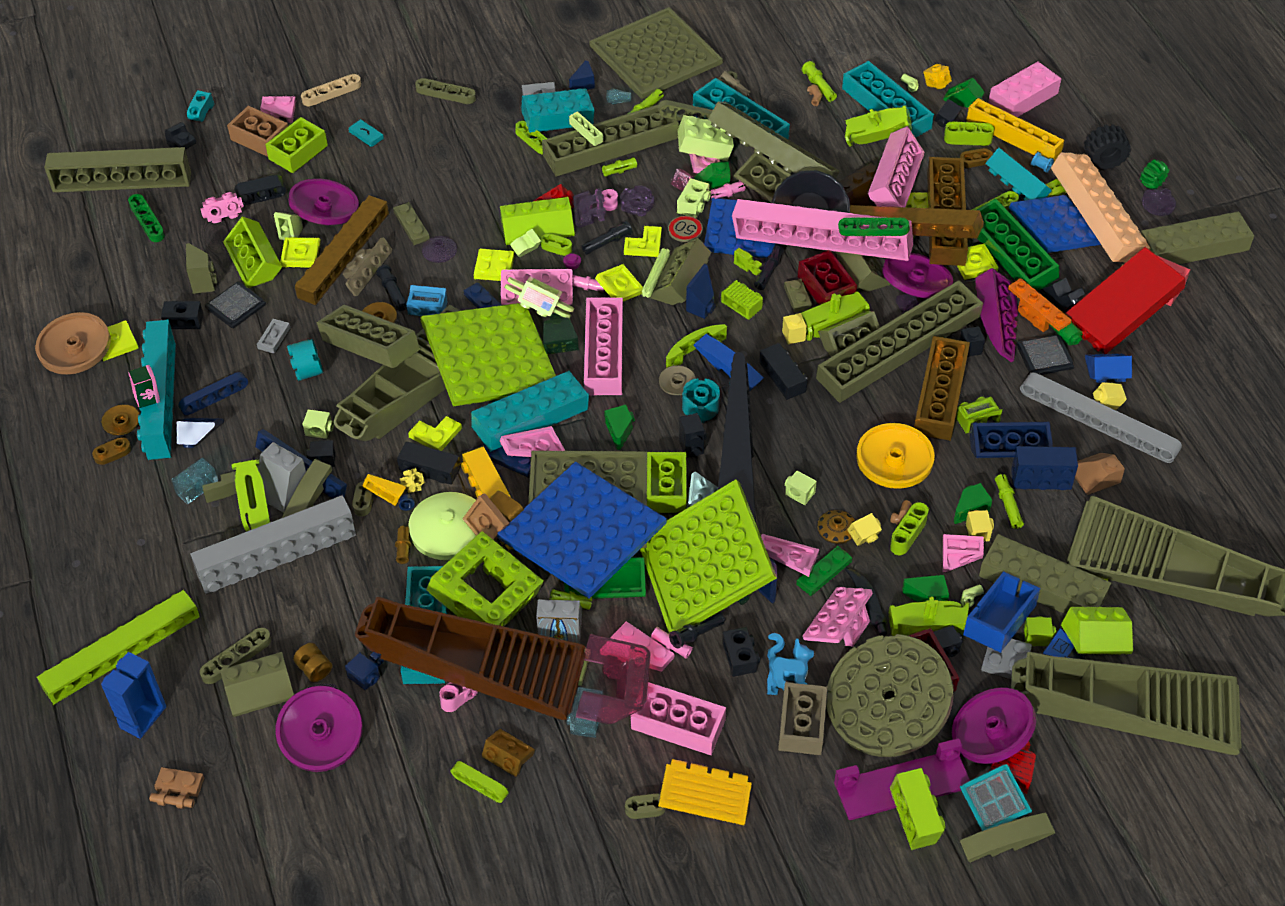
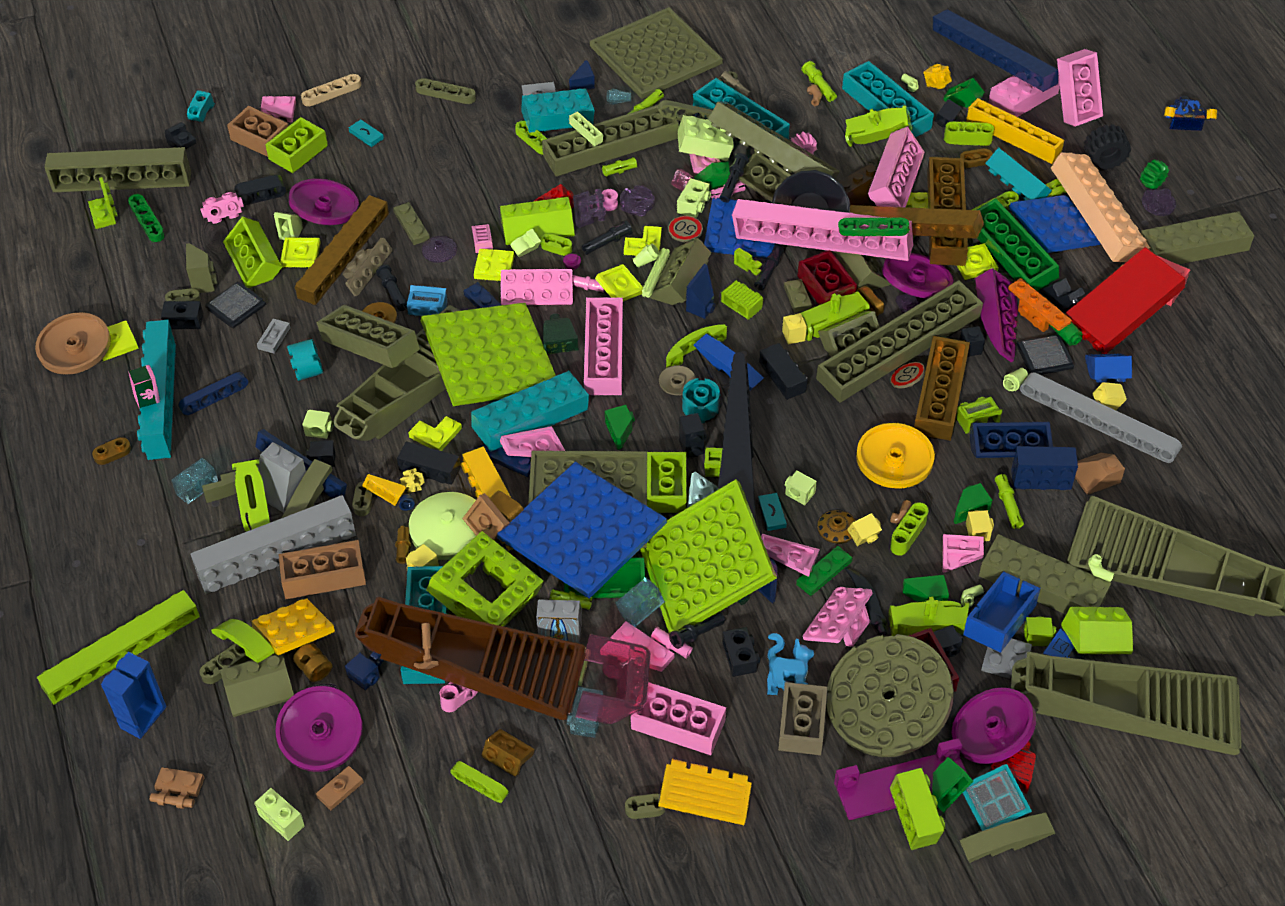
(101, 209): none -> lime bracket
(120, 419): pearl gold dish -> none
(183, 295): none -> olive beam
(194, 430): slope -> none
(246, 637): none -> lime slope
(279, 814): none -> yellowish green brick
(293, 626): none -> yellow plate
(321, 569): none -> medium nougat slope
(339, 788): none -> medium nougat plate
(422, 557): none -> light yellow brick
(426, 641): none -> medium nougat piece
(482, 237): none -> bright pink slope
(539, 297): yellowish green brick -> none
(640, 602): none -> clear light blue brick
(647, 255): none -> yellowish green cone
(712, 462): none -> lime brick
(736, 171): none -> black pin
(772, 511): none -> teal tile
(805, 141): none -> bright pink gear
(874, 303): none -> pearl gold plate
(907, 375): none -> piece
(949, 783): none -> green slope
(996, 50): none -> dark blue brick
(1014, 380): none -> yellowish green cone
(1042, 162): dark azure bush -> none
(1080, 87): none -> bright pink brick
(1097, 569): none -> yellowish green arm
(1188, 114): none -> torso

